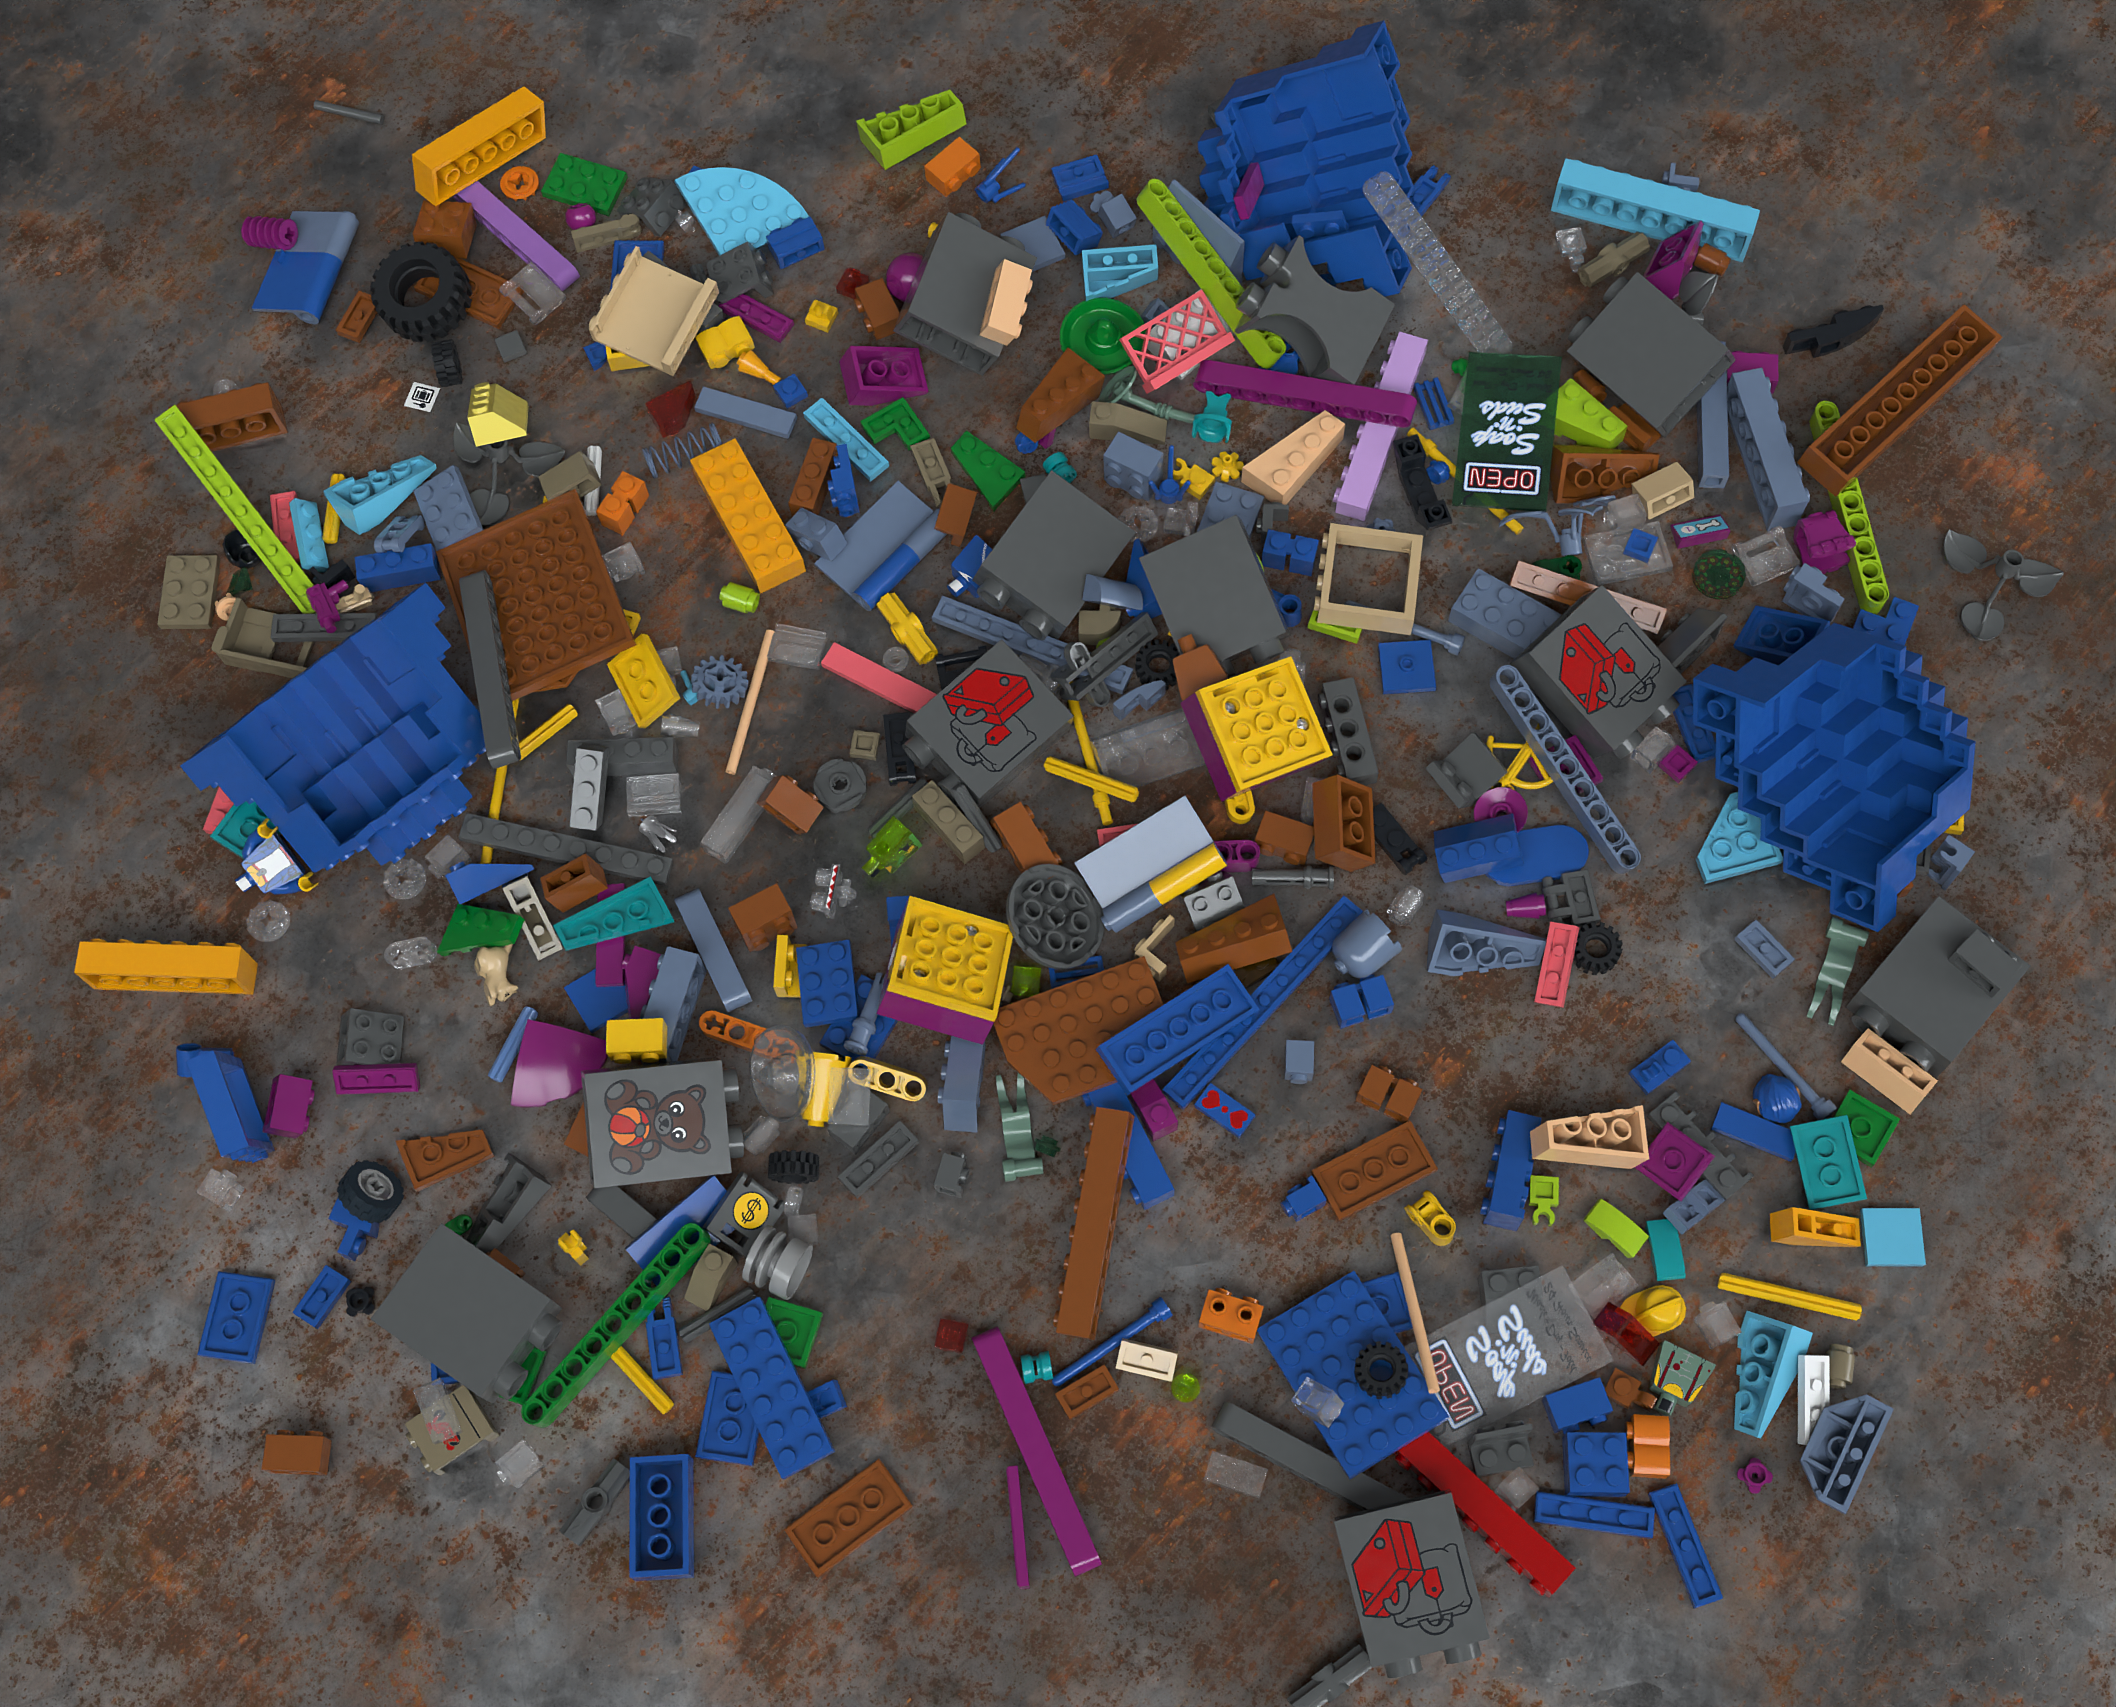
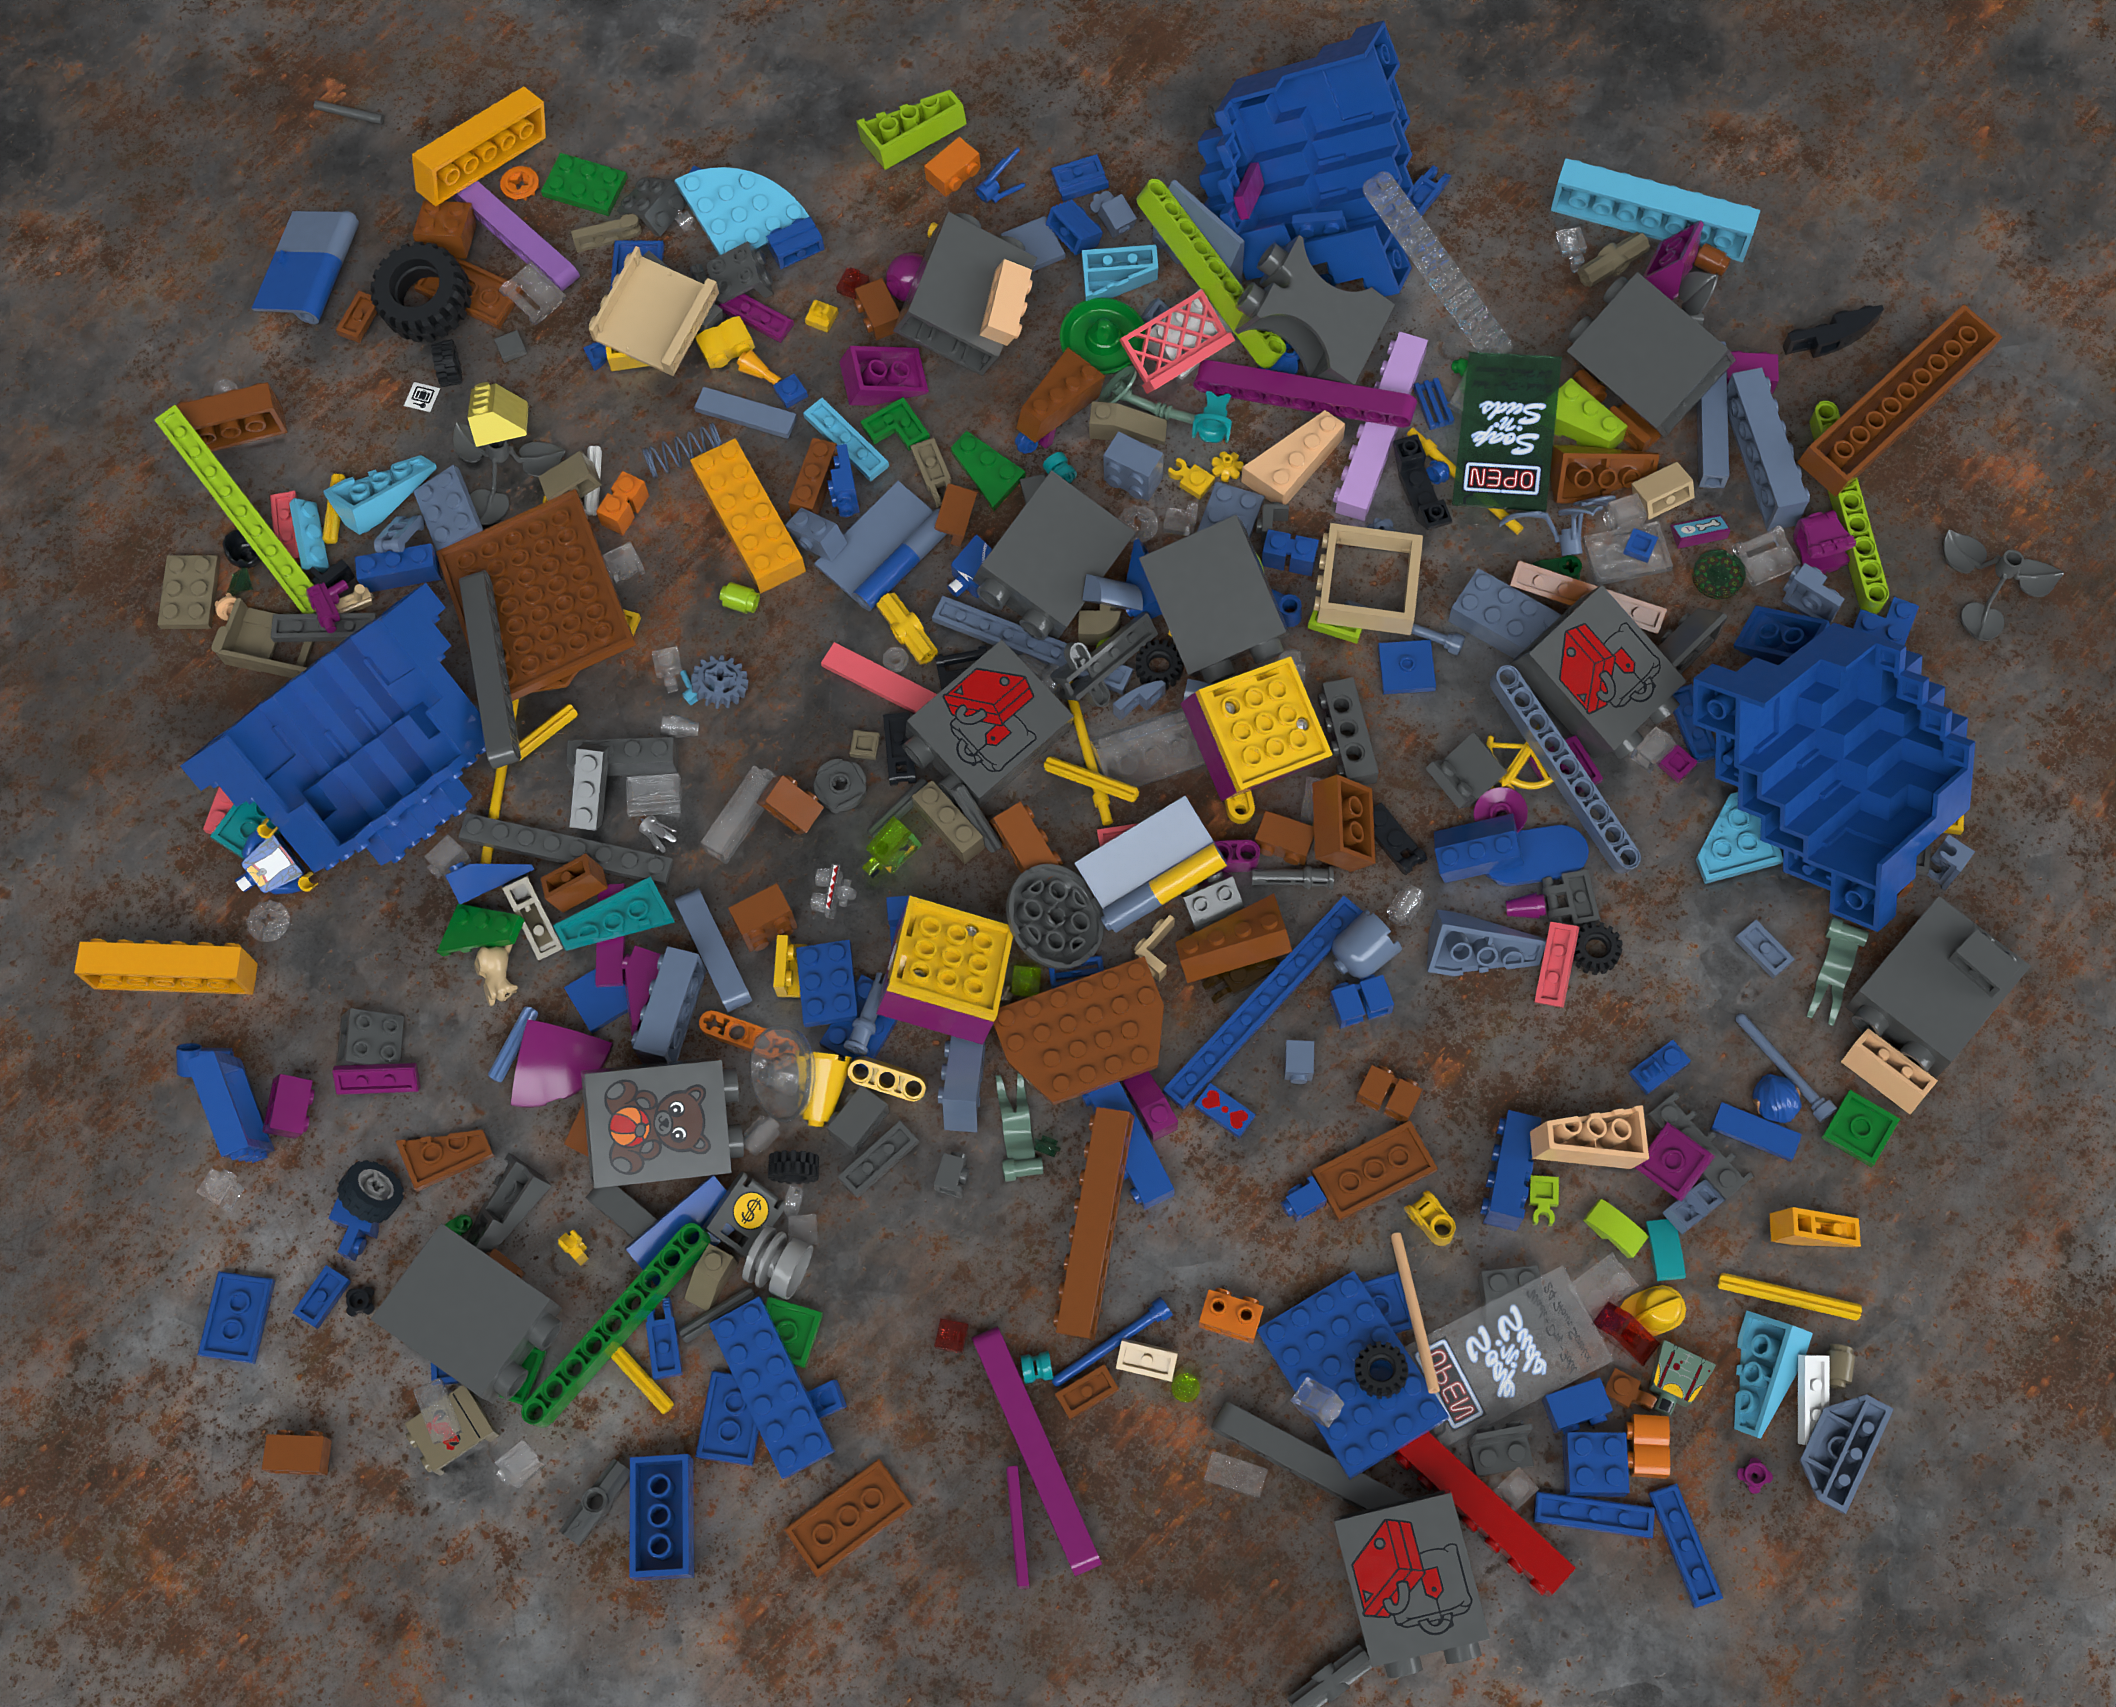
(269, 232): magenta piece -> none
(409, 888): clear gear -> none
(410, 949): clear beam -> none
(580, 216): magenta piece -> none
(616, 712): clear brick -> none
(636, 1040): yellow brick -> none
(643, 681): yellow plate -> none
(672, 409): clear red slope -> none
(749, 704): light nougat piece -> none
(797, 646): clear plate -> none
(849, 1096): clear plate -> none
(1169, 488): blue plant -> none
(1177, 1029): blue plate -> none
(1196, 667): dark orange torso -> none
(1683, 182): sand blue bracket -> none
(1716, 1324): clear brick -> none
(1828, 1162): teal plate -> none
(1892, 1237): medium azure tile -> none

